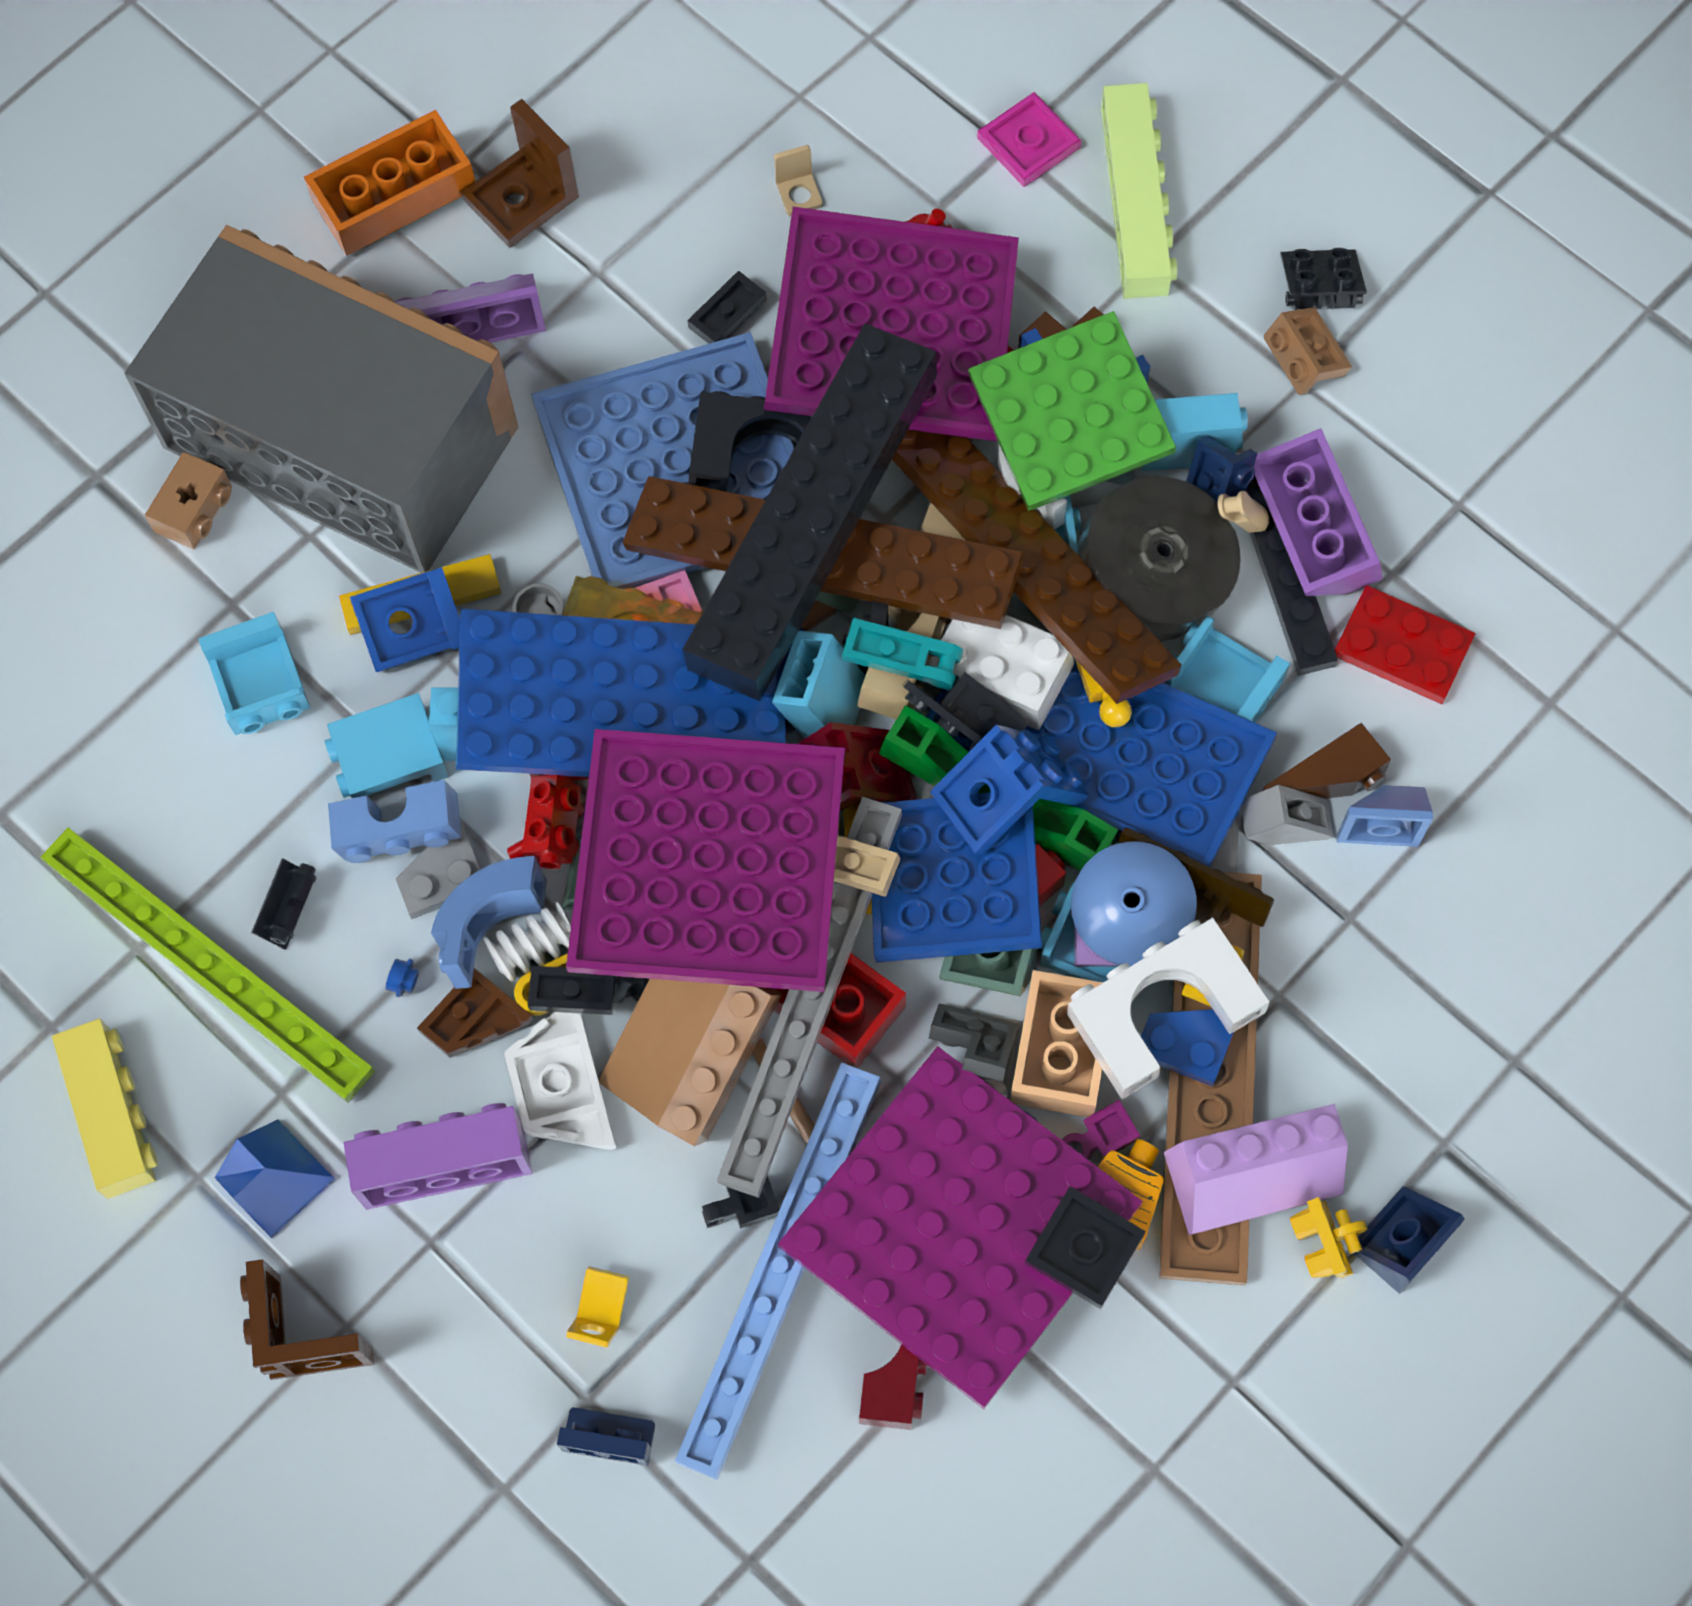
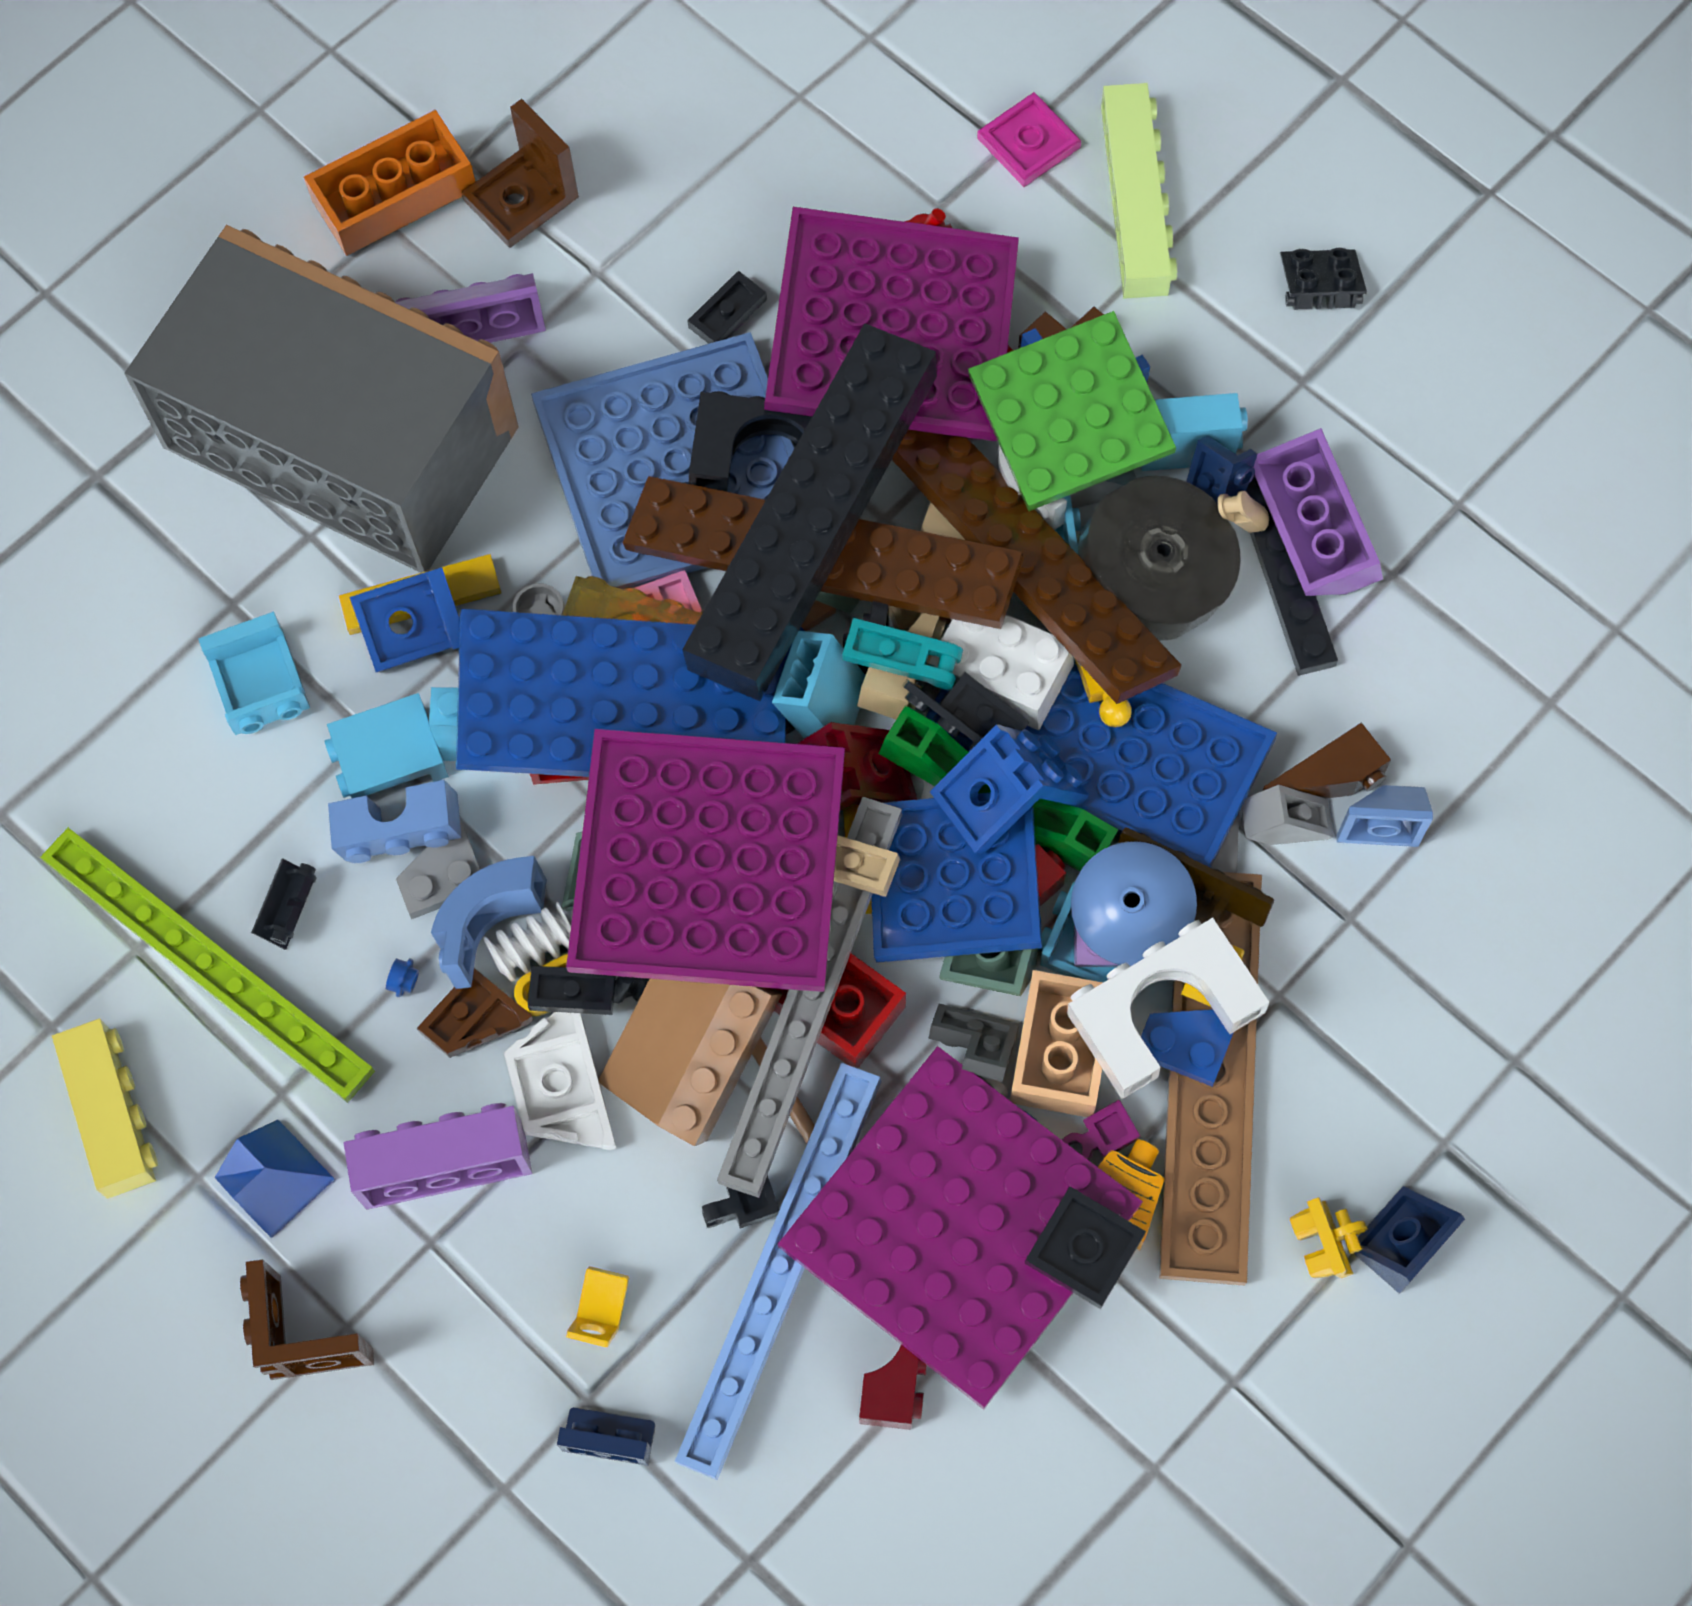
(189, 501): medium nougat brick -> none
(550, 822): red brick -> none
(793, 171): tan bracket -> none
(1227, 672): medium azure panel -> none
(1259, 1168): lavender slope -> none
(1305, 349): medium nougat bracket -> none
(1404, 644): red plate -> none

